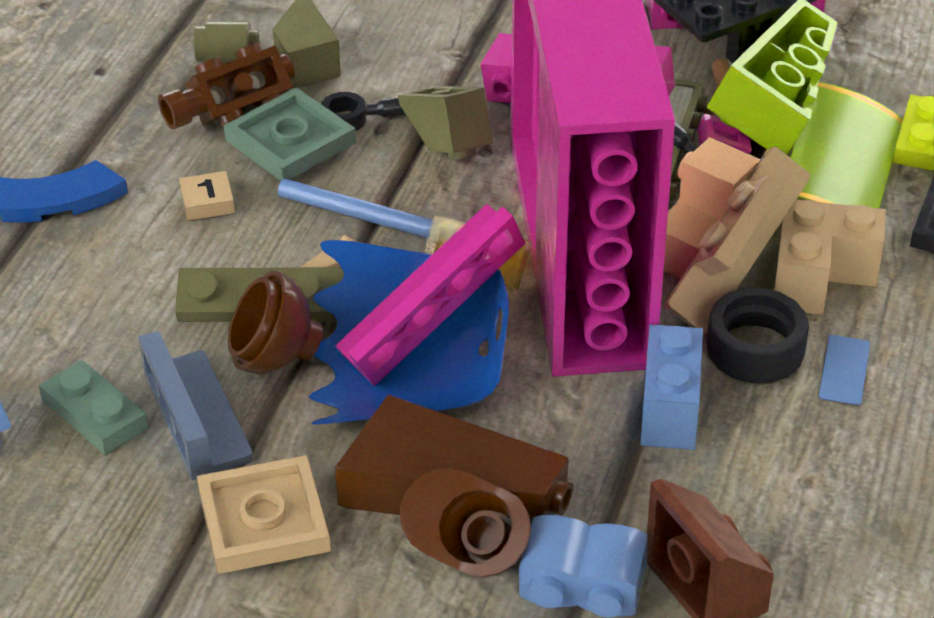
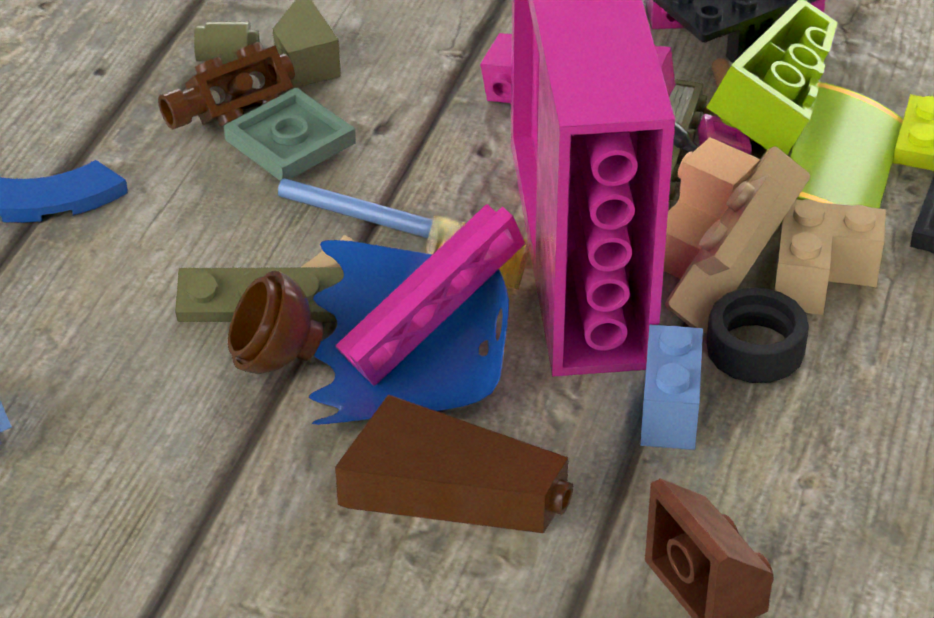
(93, 407): sand green plate -> none
(194, 408): sand blue panel -> none
(206, 195): tan tile -> none
(263, 514): tan plate -> none
(359, 109): black piece -> none
(449, 118): olive slope -> none
(465, 522): reddish brown piece -> none
(583, 565): medium blue brick -> none
(844, 370): medium blue sticker -> none

